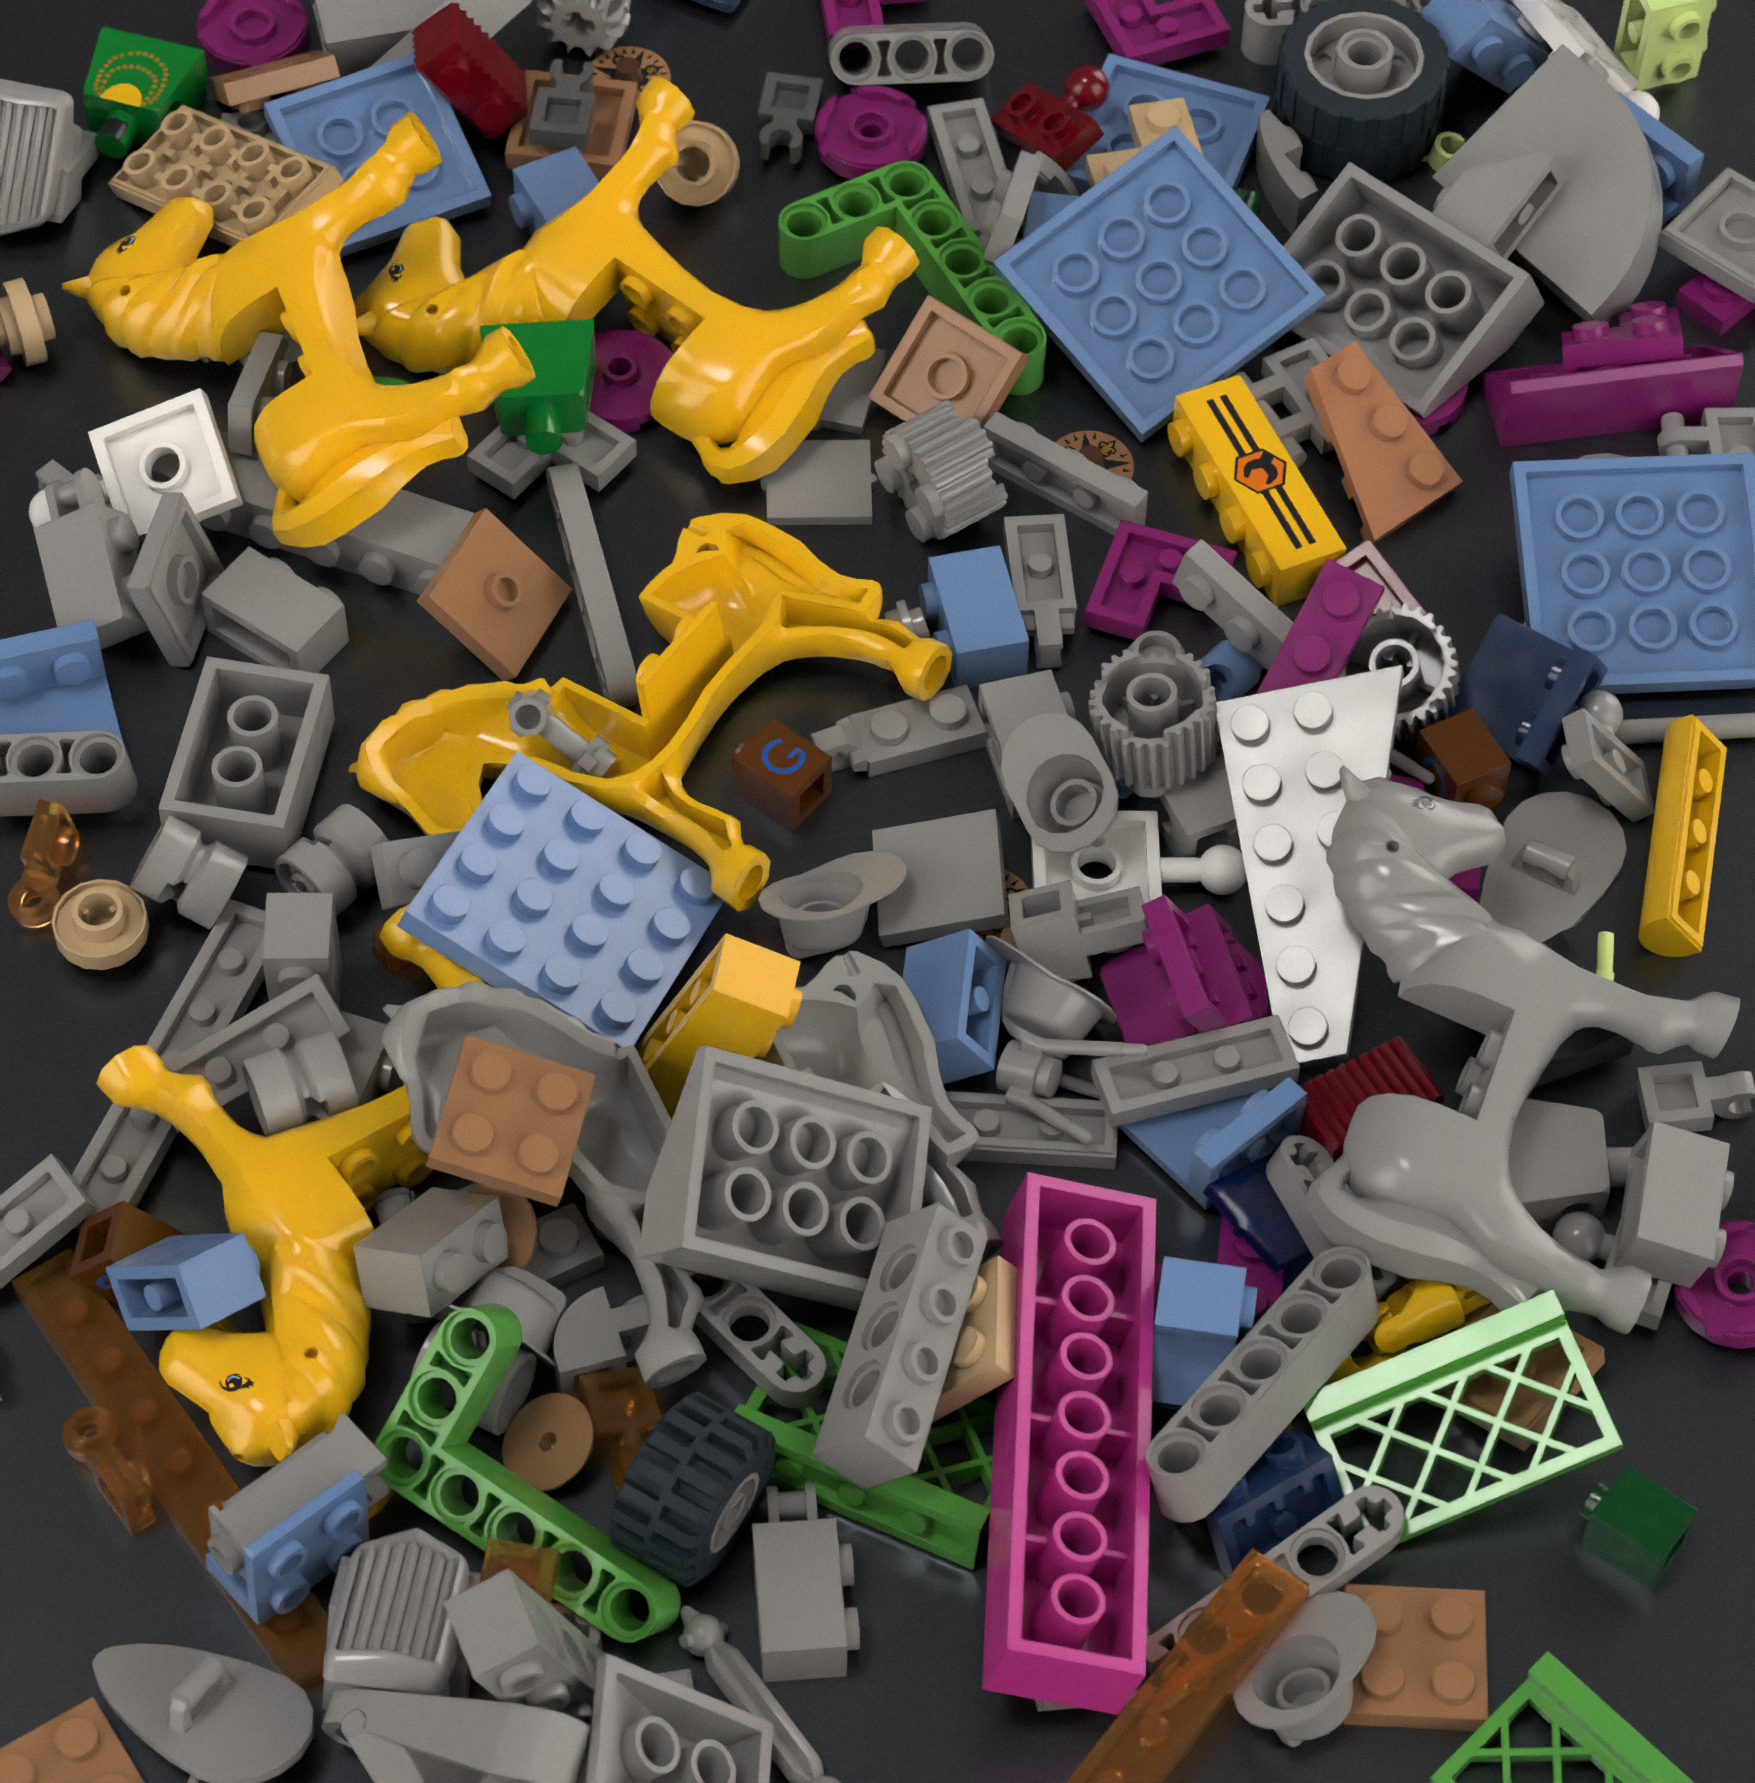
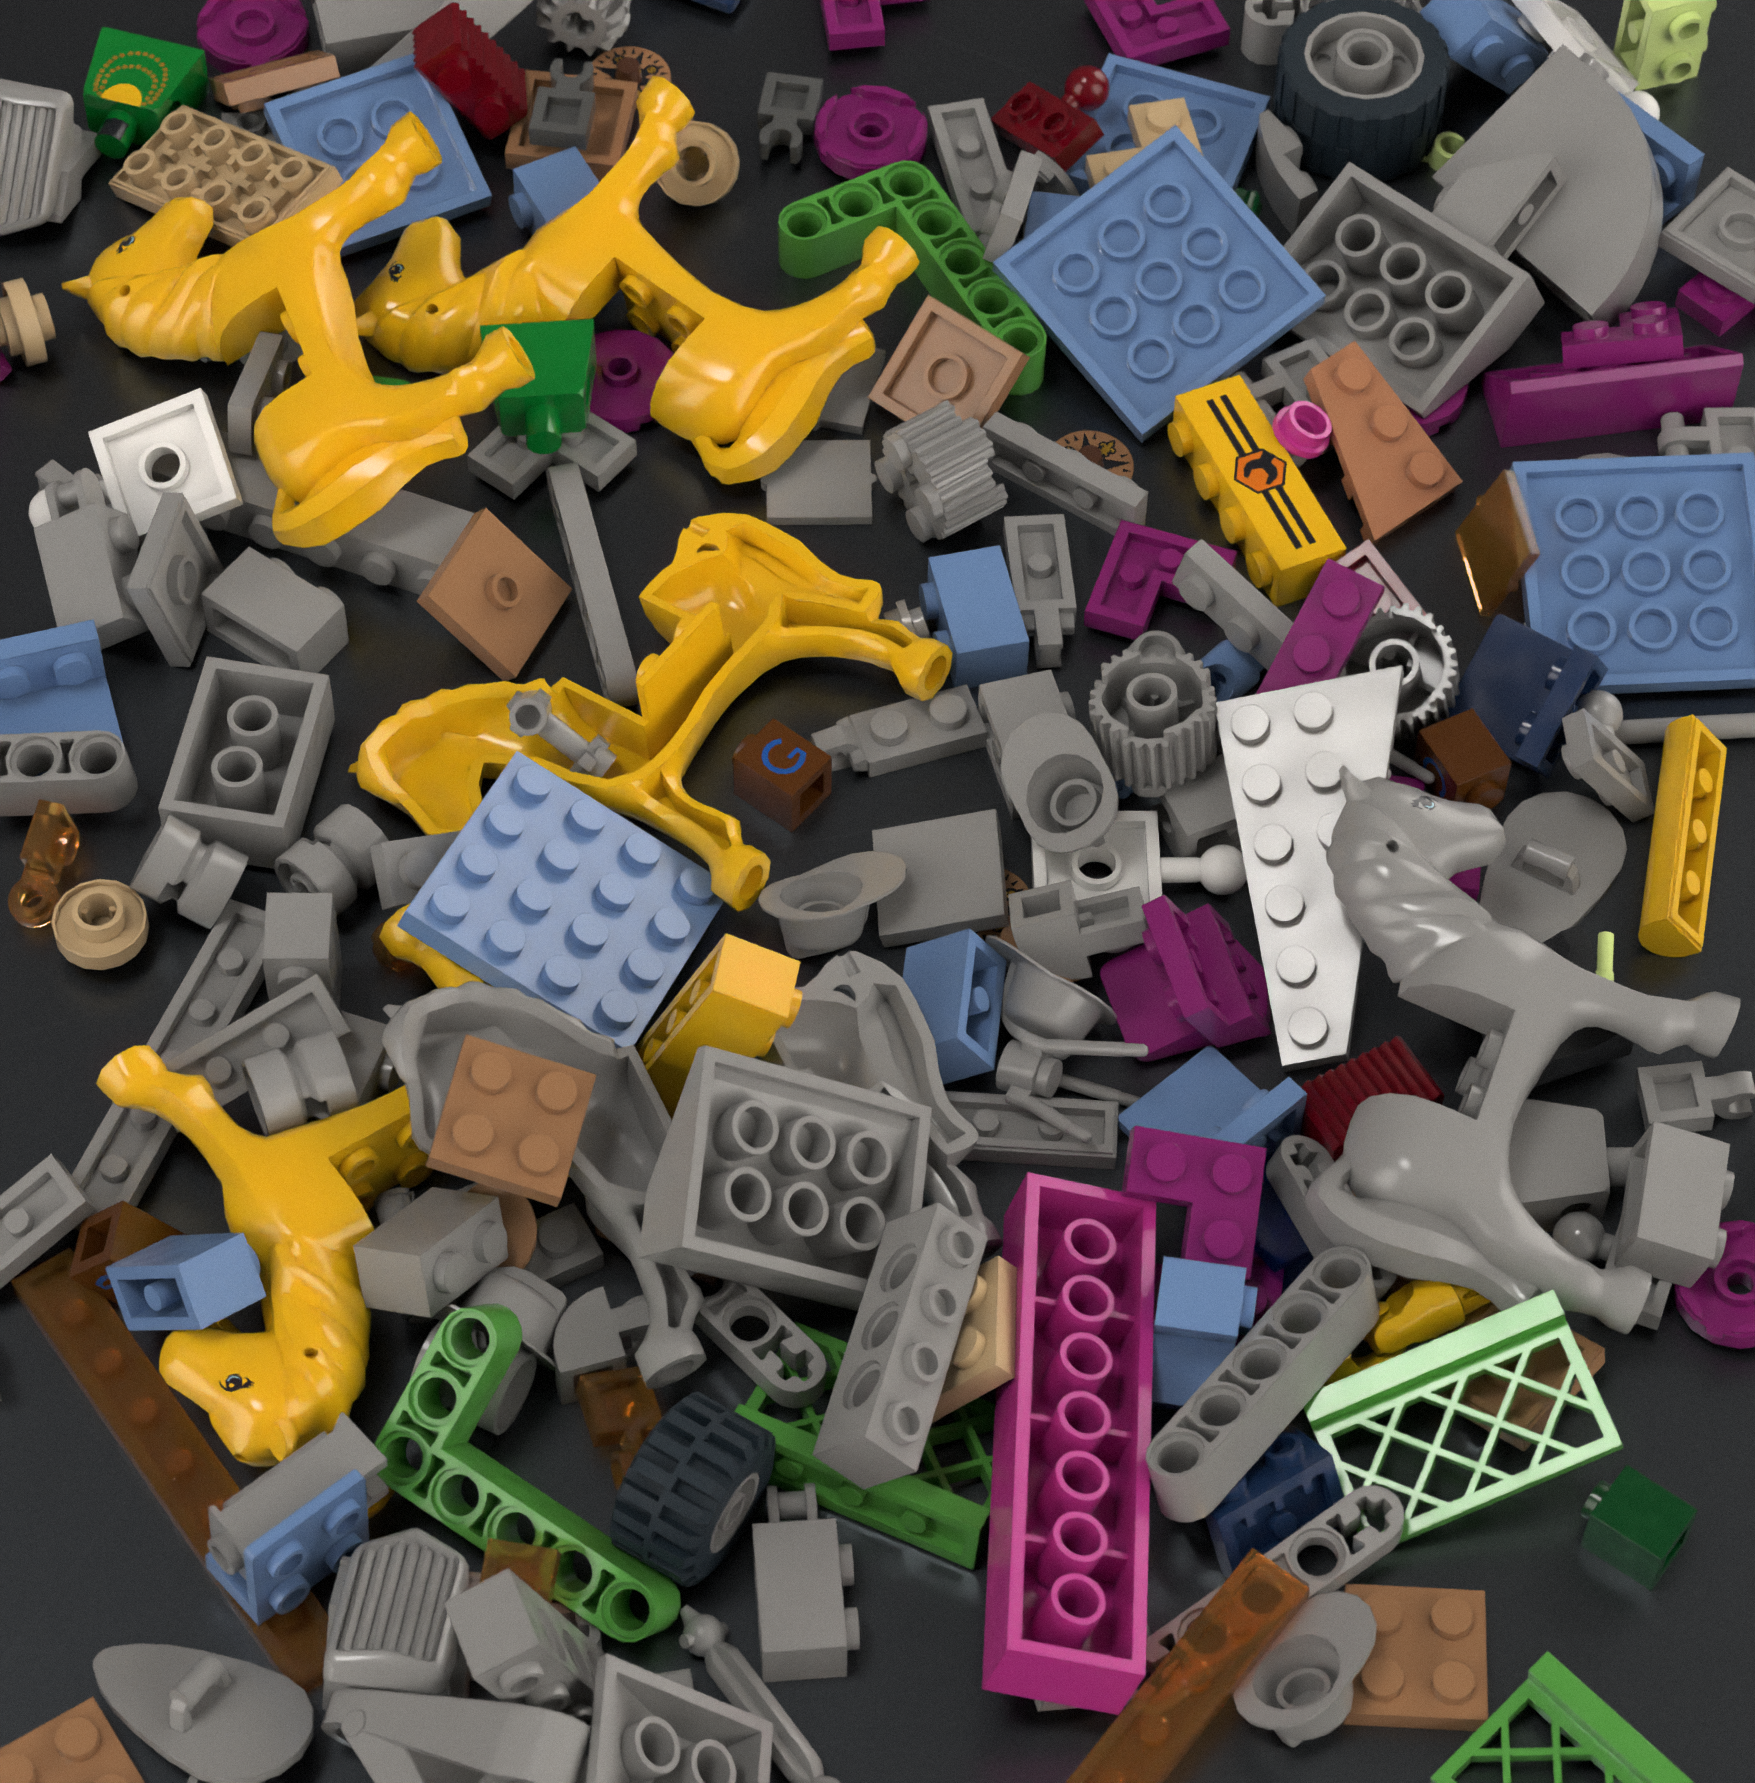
(120, 1481): clear orange plate -> none
(549, 1441): medium nougat piece -> none
(935, 66): light grey beam -> none
(1195, 1071): light grey plate -> none
(1208, 1176): none -> magenta plate
(1302, 429): none -> dark pink plate
(1497, 543): none -> clear orange piece

